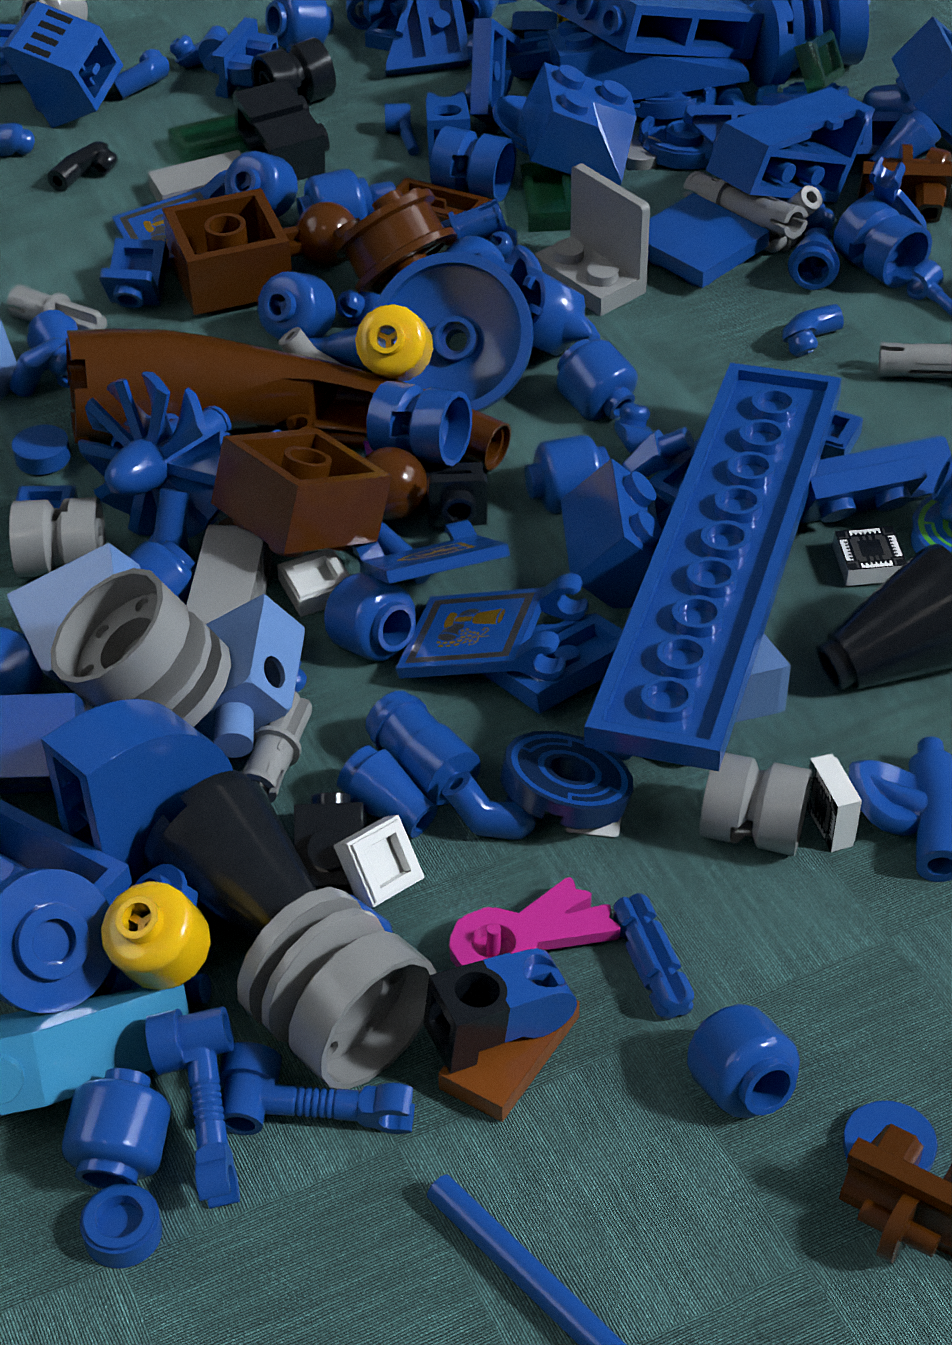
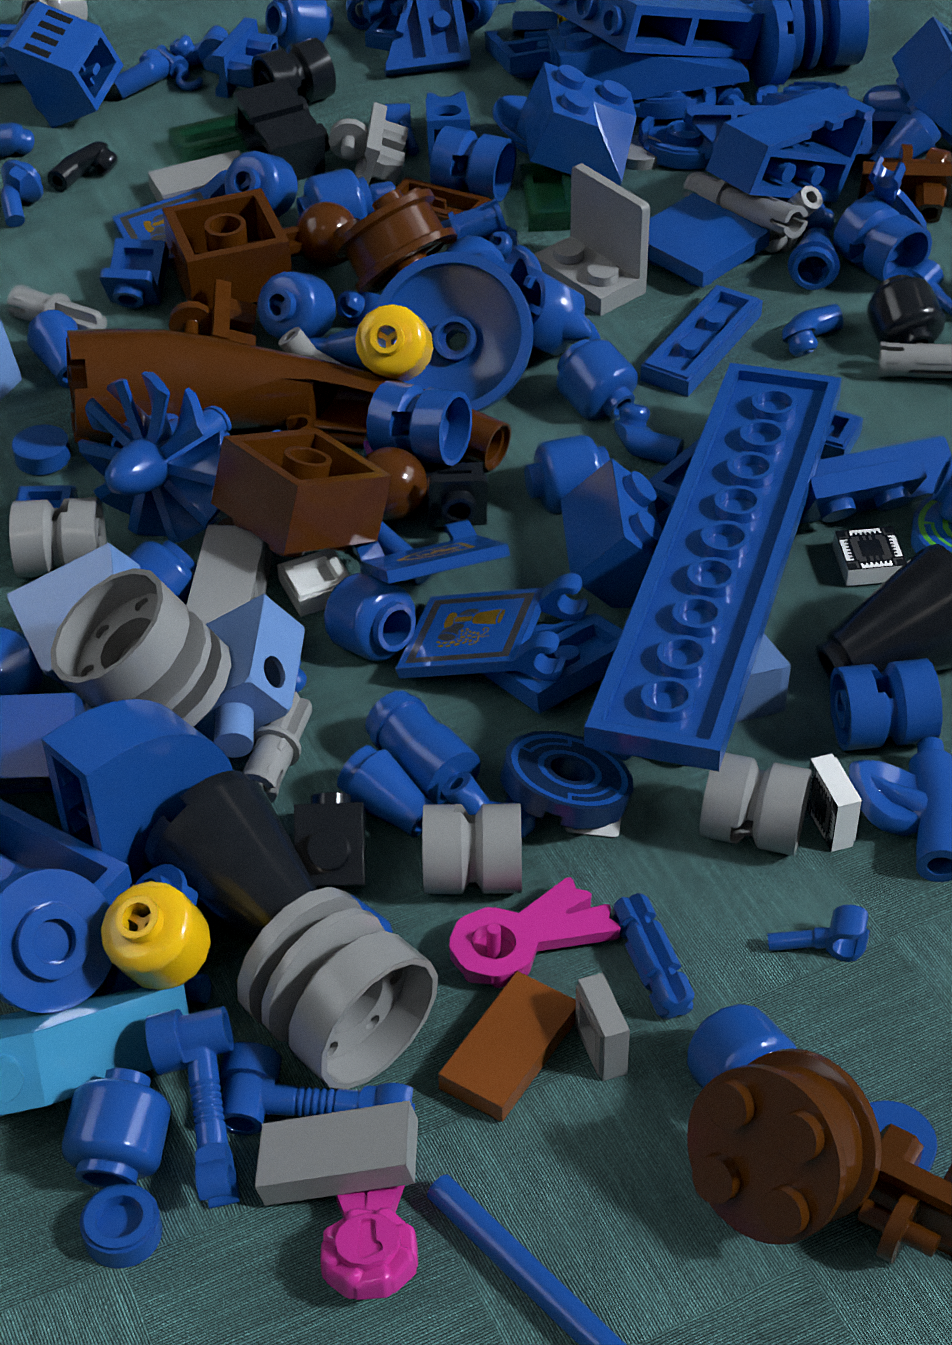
(21, 185): none -> blue plate
(35, 362): blue arm -> none
(172, 518): blue arm -> none
(179, 70): none -> blue hand
(227, 319): none -> reddish brown hips
(337, 1153): none -> light grey tile
(371, 1247): none -> dark pink piece
(376, 148): none -> light grey hips
(379, 861): white tile -> none
(472, 848): none -> light grey wheel
(488, 54): blue wing -> none
(495, 1004): leg -> none
(602, 1027): none -> light grey tile
(658, 450): blue bar -> none
(701, 340): none -> blue tile
(783, 1145): none -> reddish brown wheel
(819, 61): clear green tile -> none
(844, 938): none -> blue hand
(876, 705): none -> blue wheel
(905, 311): none -> black head

